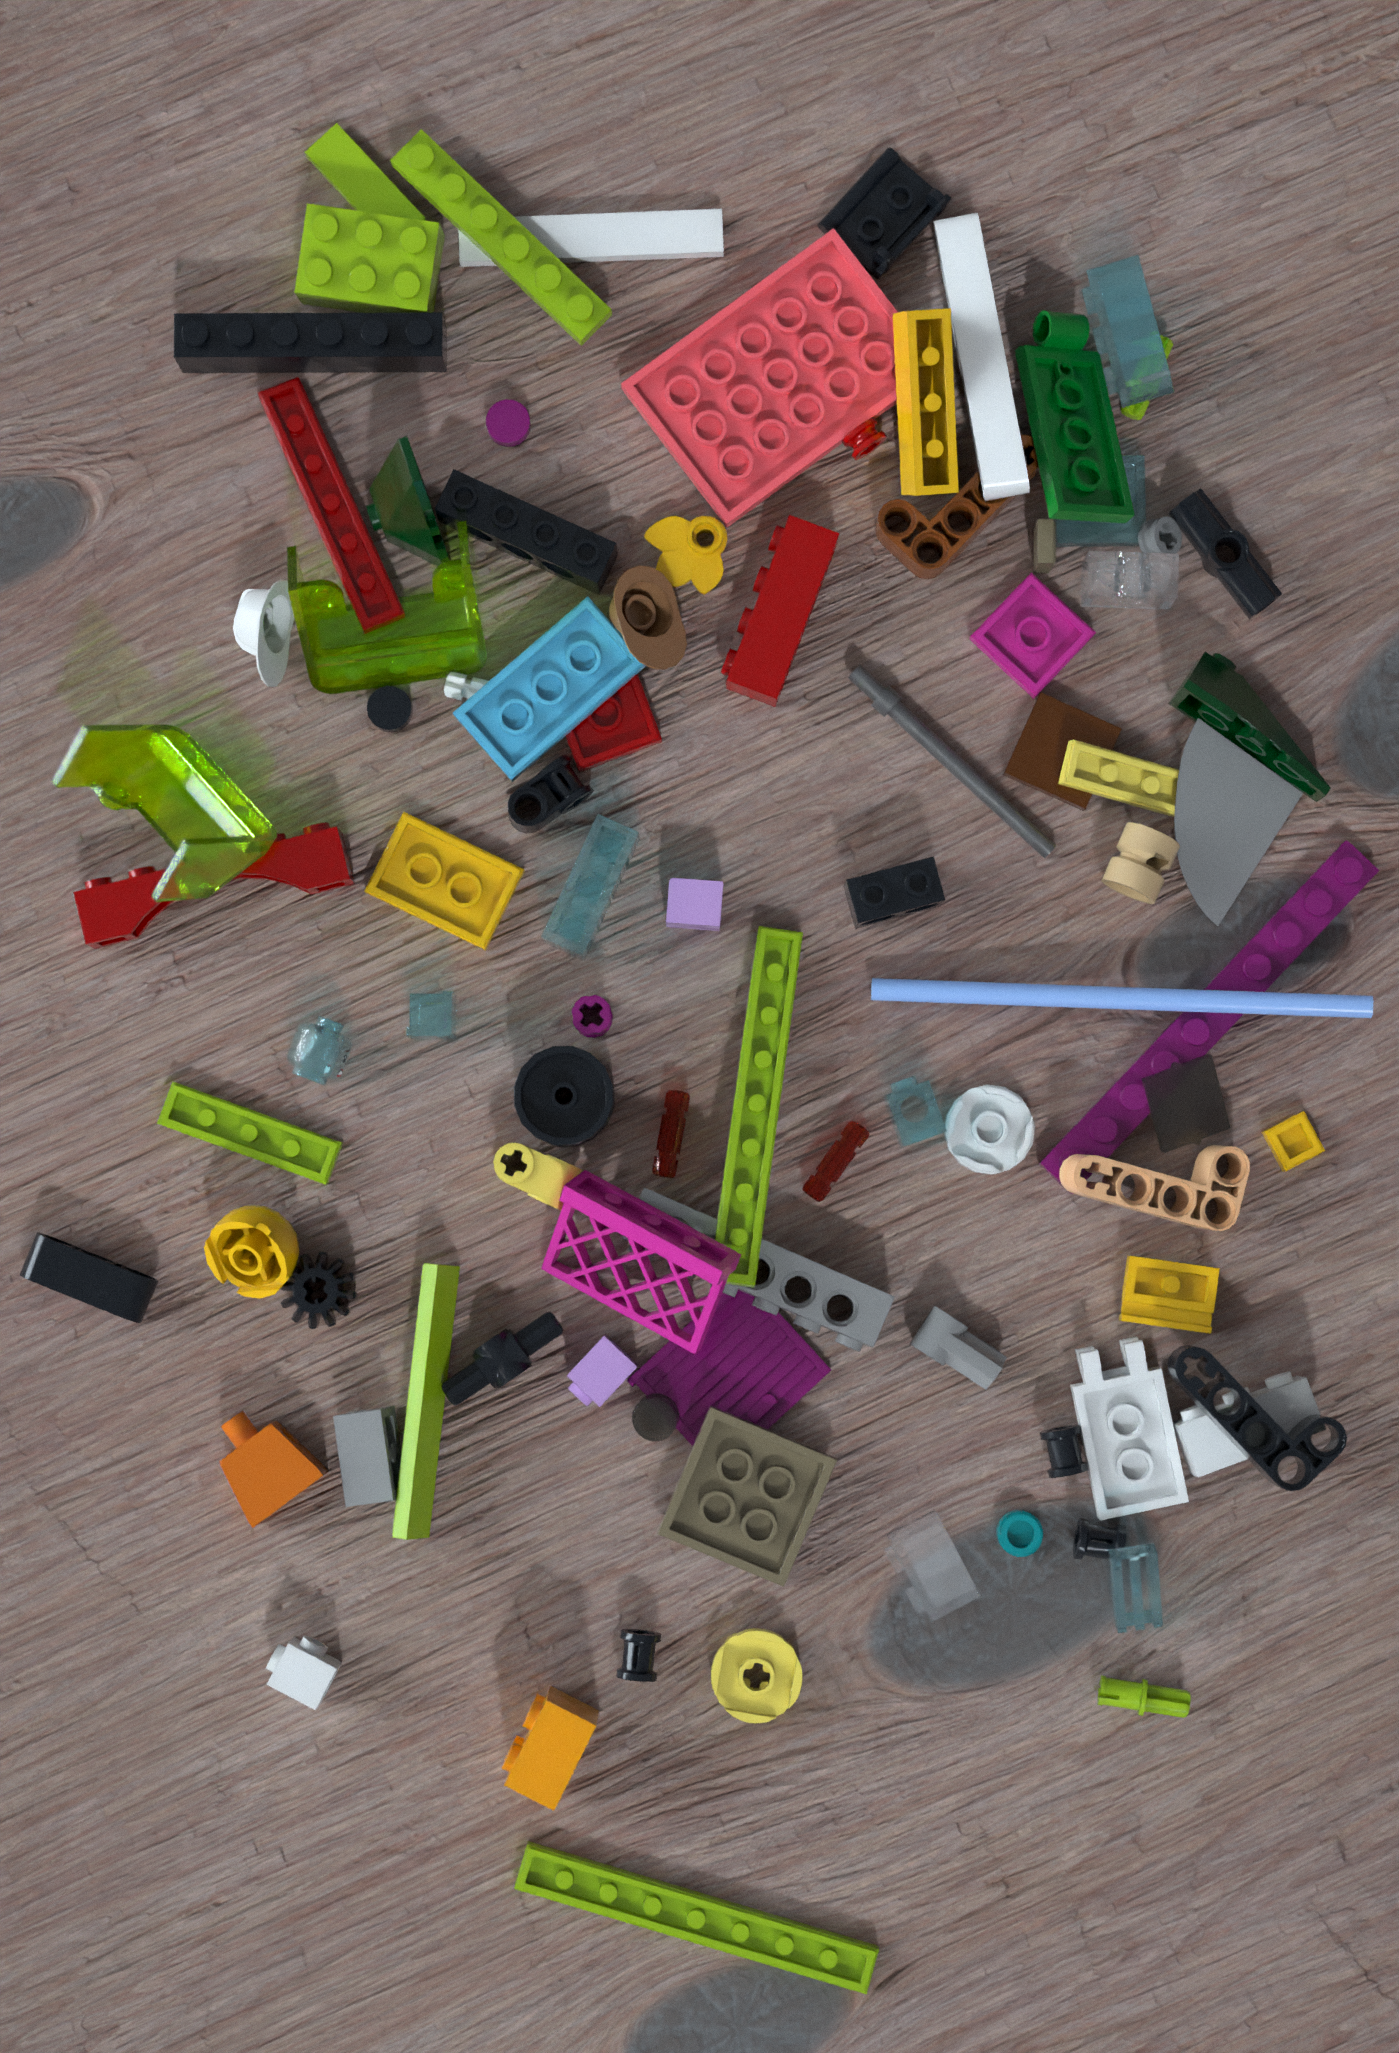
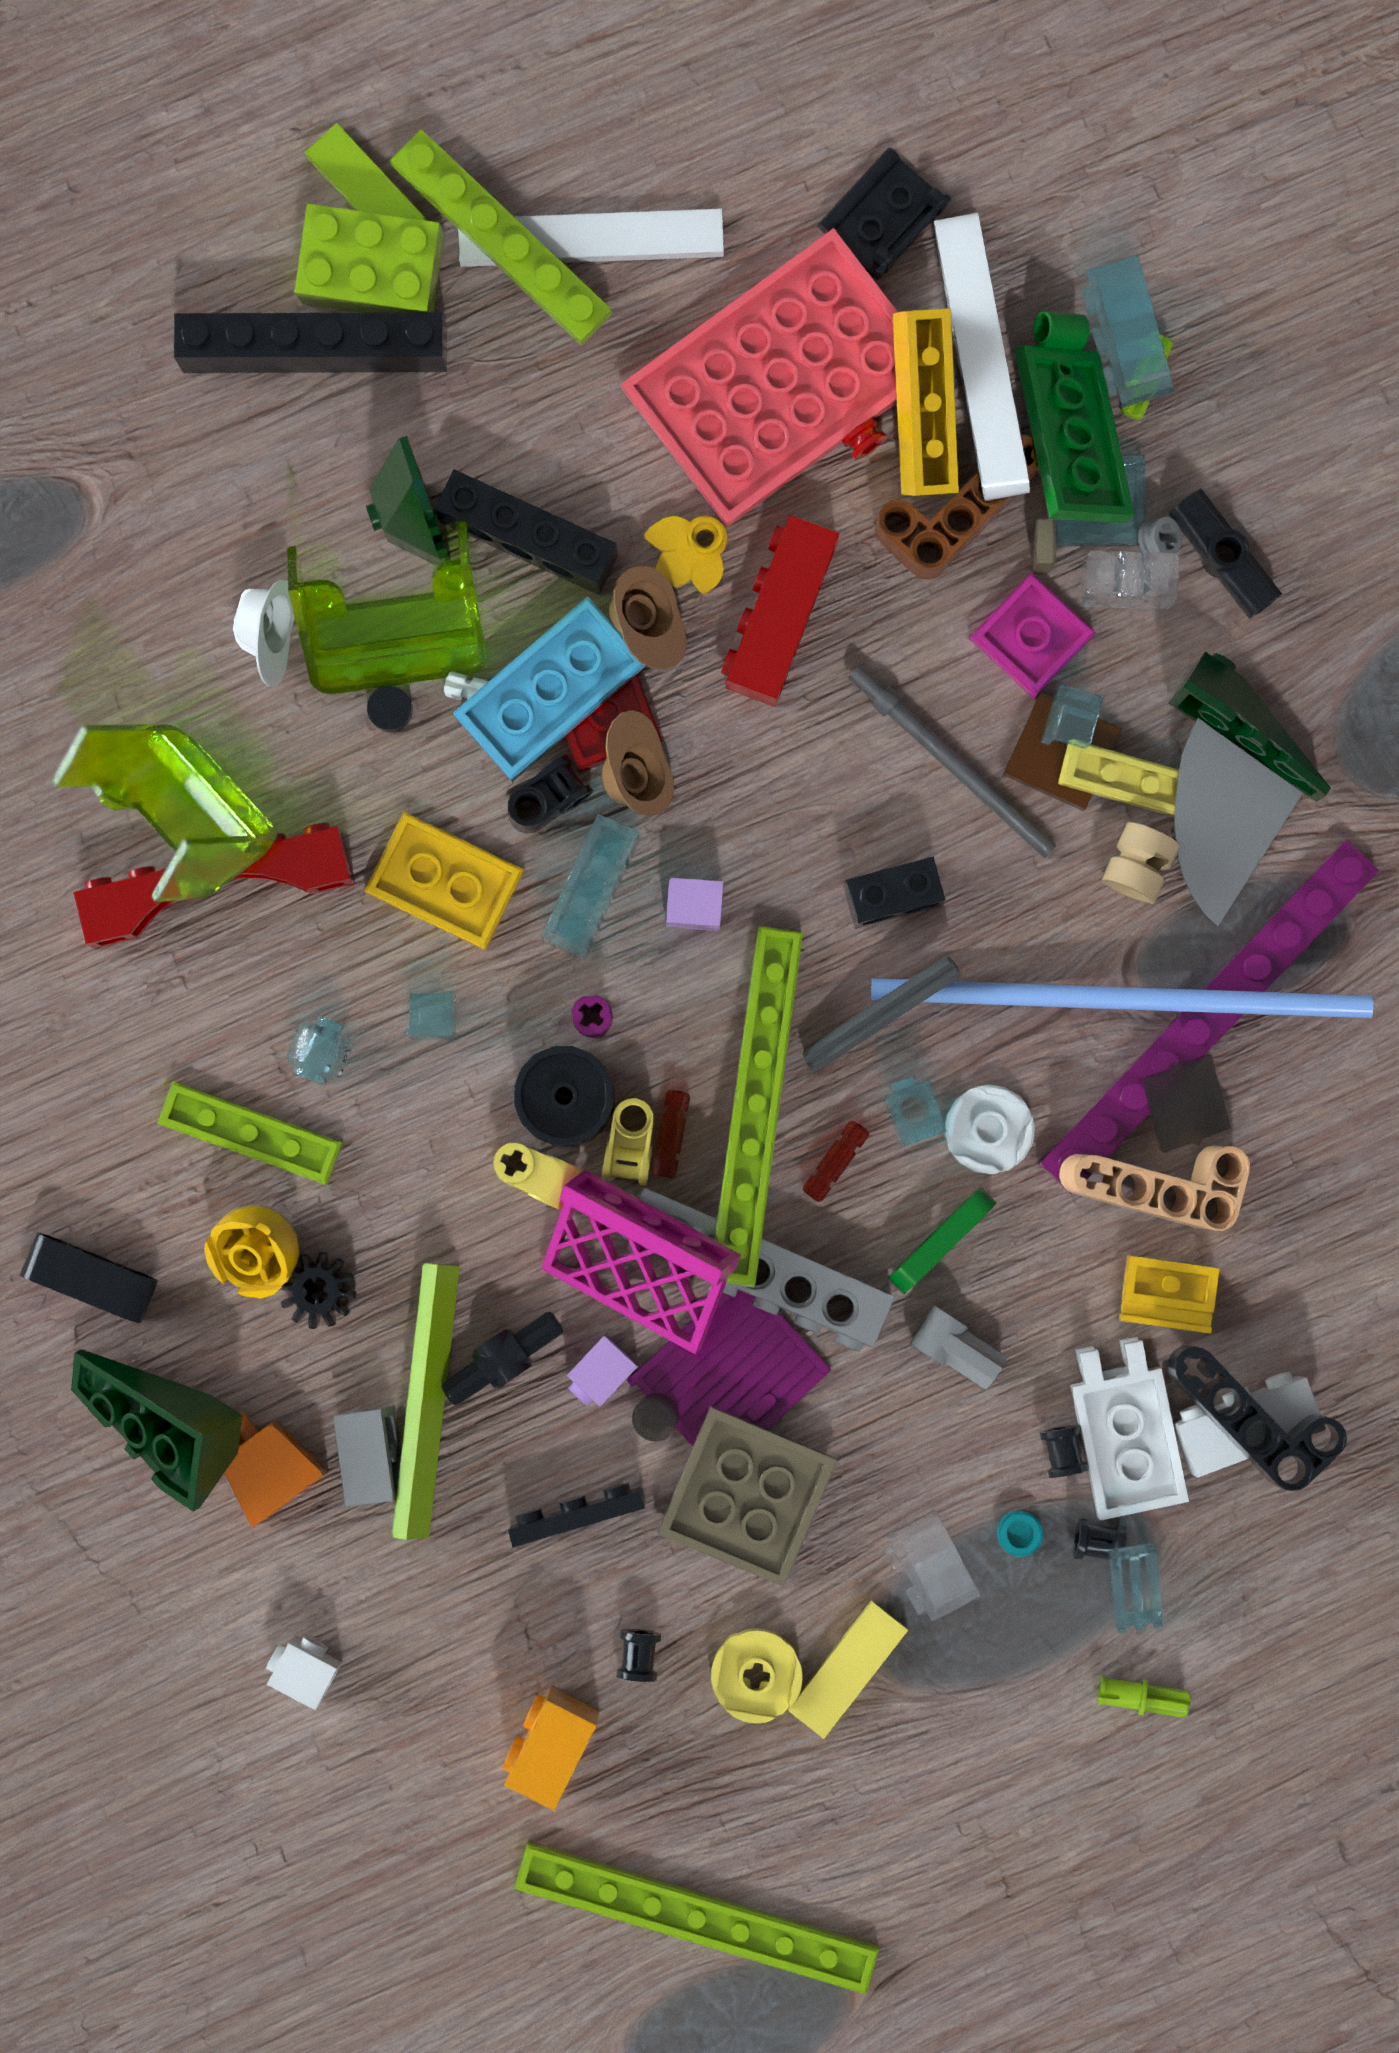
(172, 1427): none -> dark green wedge
(331, 505): red tile -> none
(508, 423): magenta tile -> none
(576, 1514): none -> black plate
(629, 1146): none -> light yellow piece
(636, 765): none -> medium nougat piece
(847, 1669): none -> light yellow tile
(881, 1013): none -> dark grey axle
(942, 1240): none -> green beam
(1072, 717): none -> clear light blue panel
(1293, 1141): yellow tile -> none

